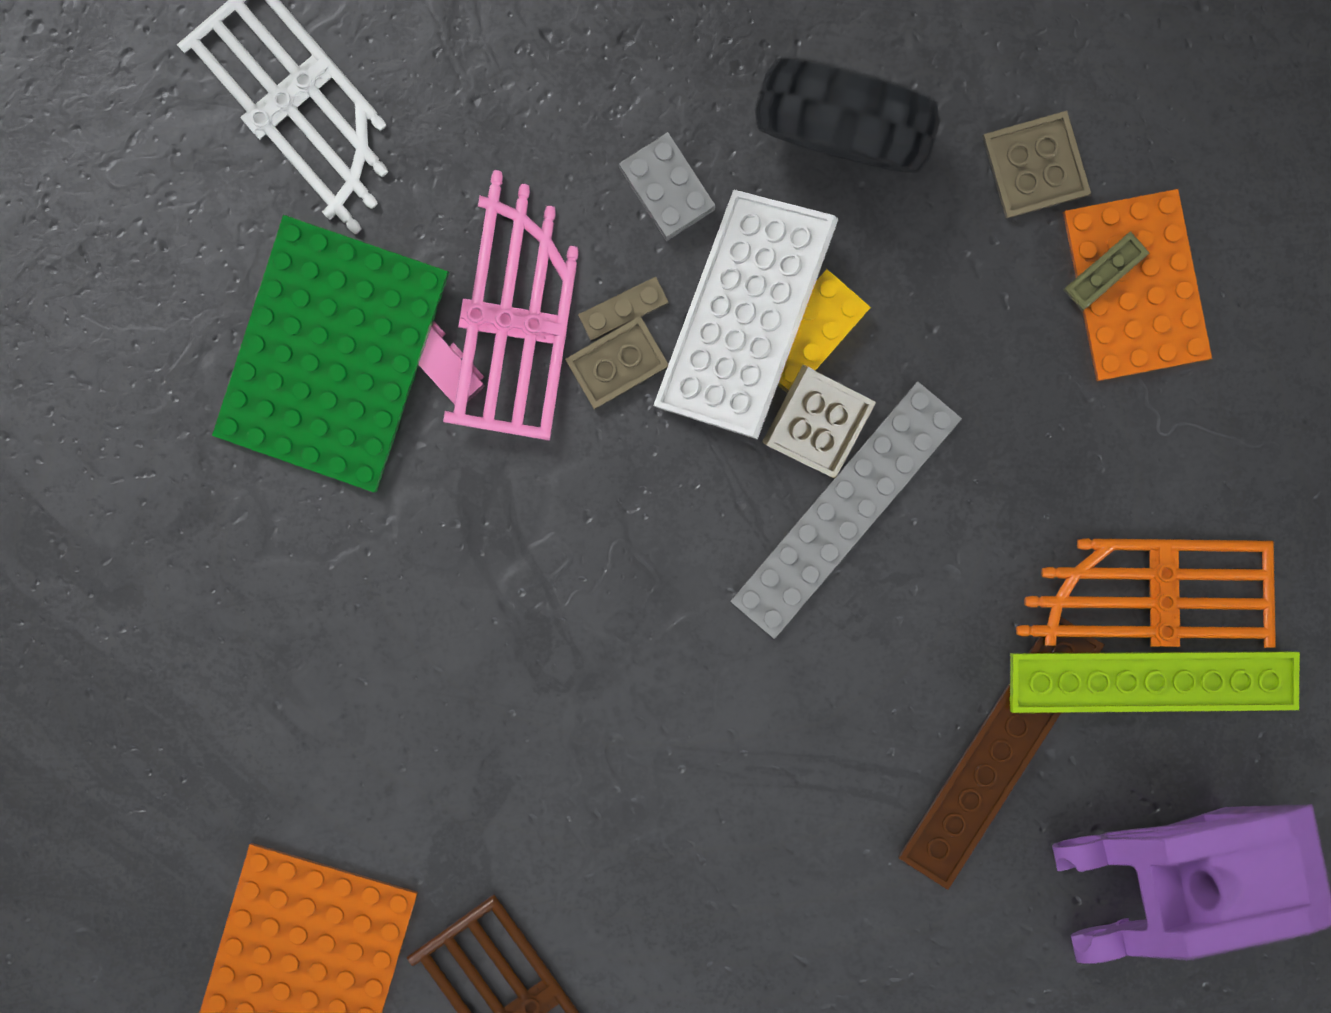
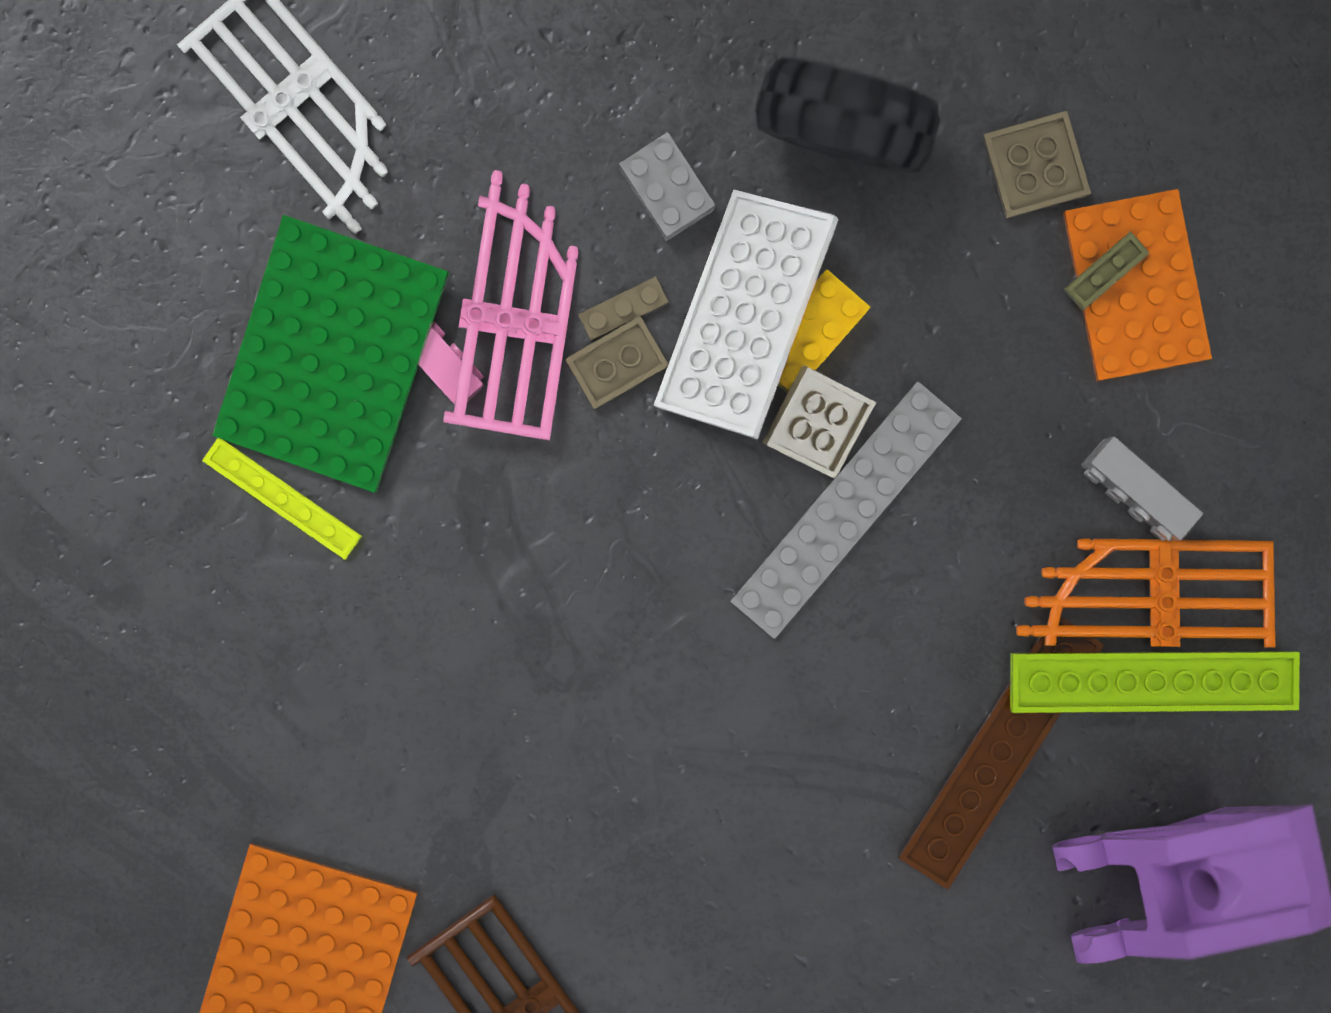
(282, 498): none -> neon yellow tile
(1141, 490): none -> light grey brick

